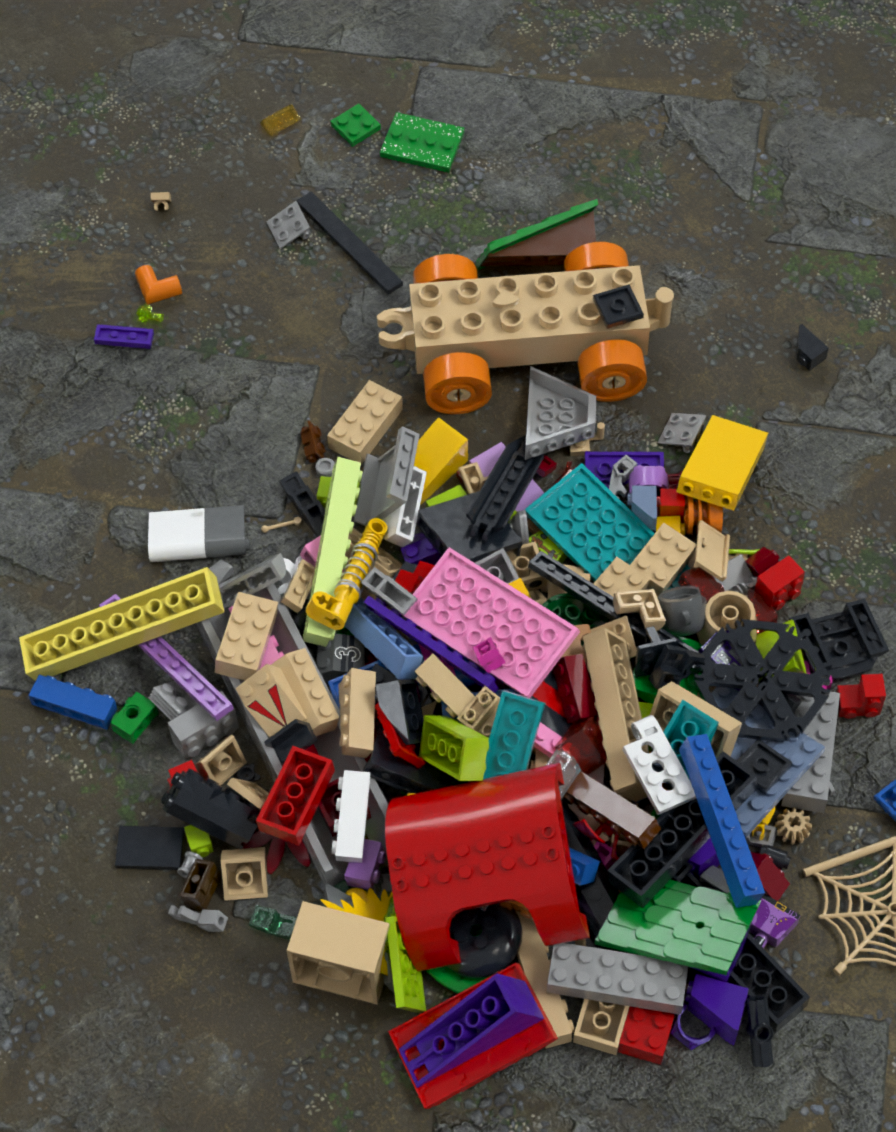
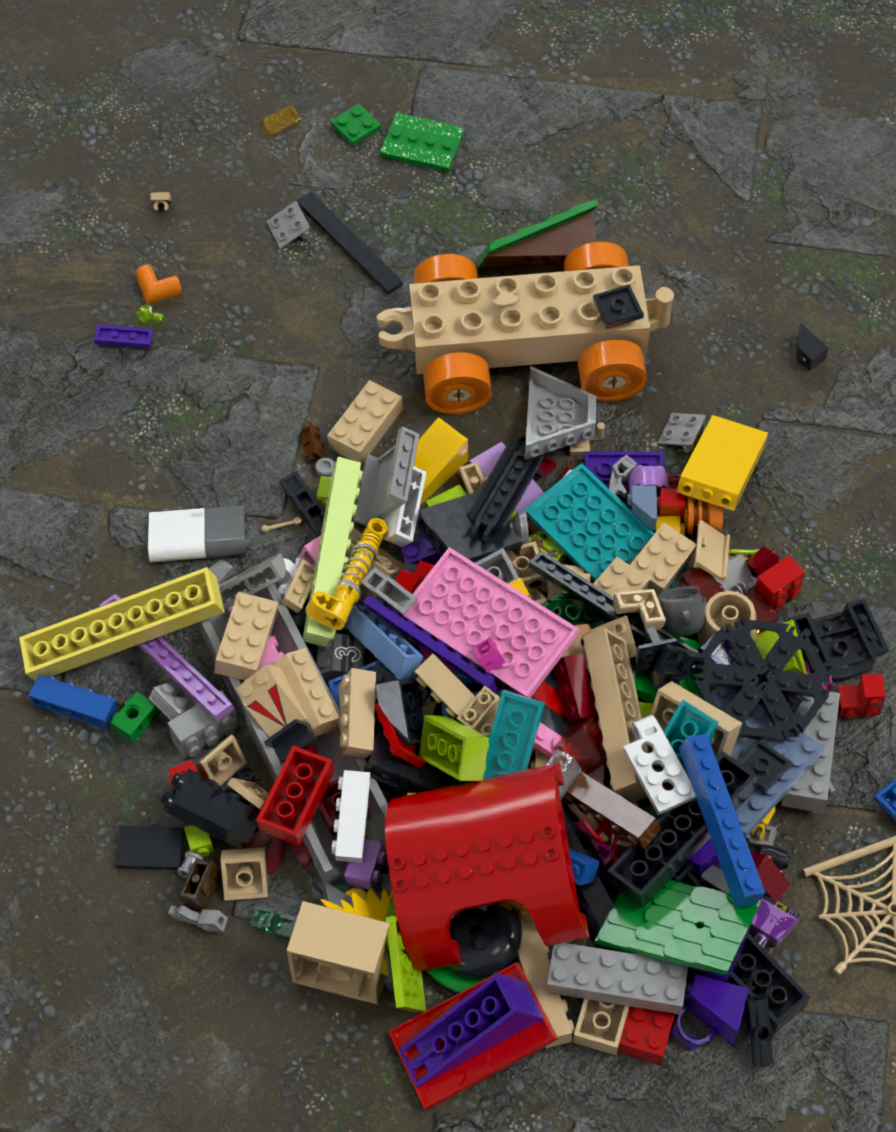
(785, 824): tan gear -> none

